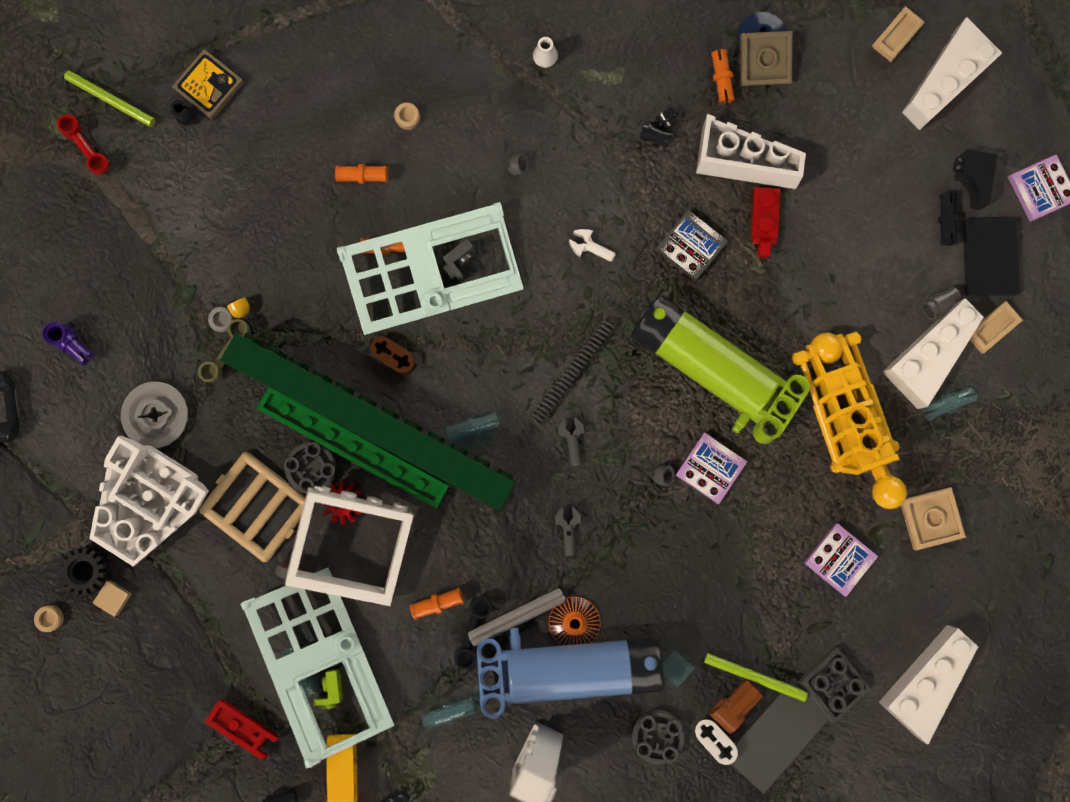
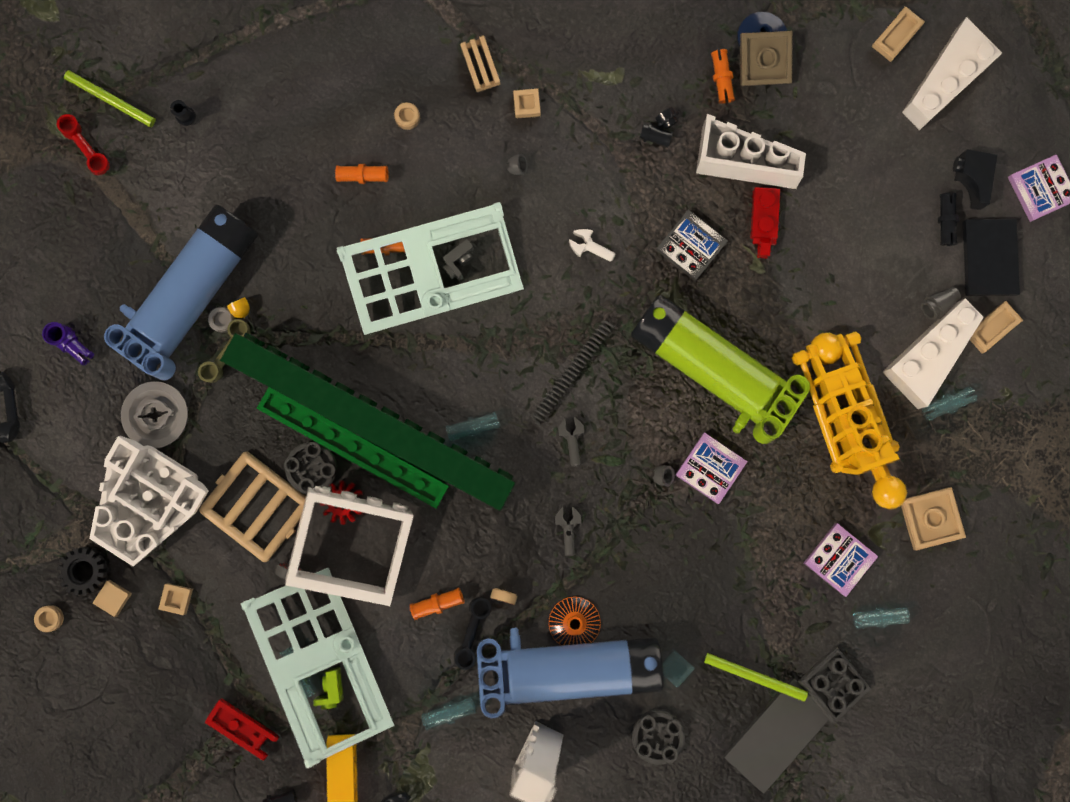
(175, 599): none -> tan tile
(181, 293): none -> medium blue piece
(208, 84): tile -> none
(396, 350): reddish brown beam -> none
(473, 44): none -> tan tile
(504, 596): none -> tan tile
(516, 617): light grey axle -> none
(526, 103): none -> tan tile
(545, 53): white cone -> none
(721, 737): white beam -> none
(731, 710): dark orange piece -> none
(881, 618): none -> clear light blue pin
(930, 683): white wedge -> none

